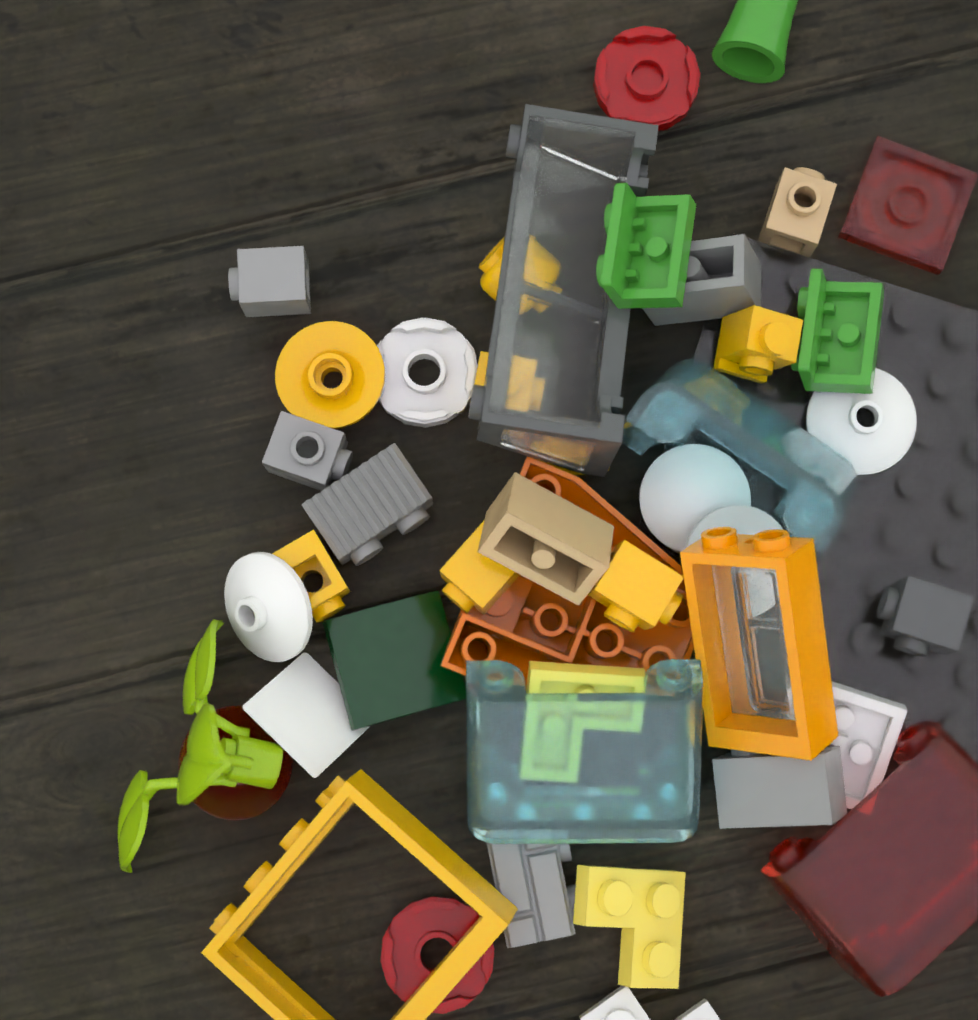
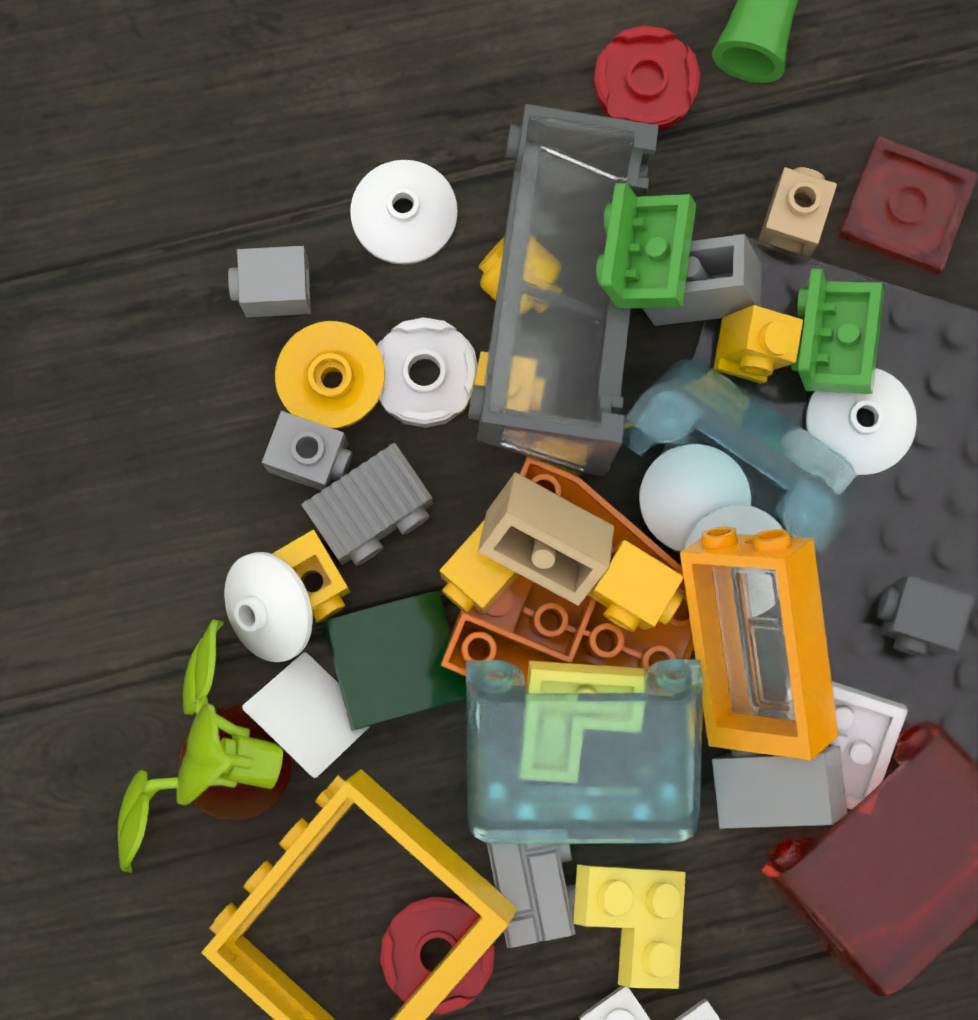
(409, 235): none -> white dish

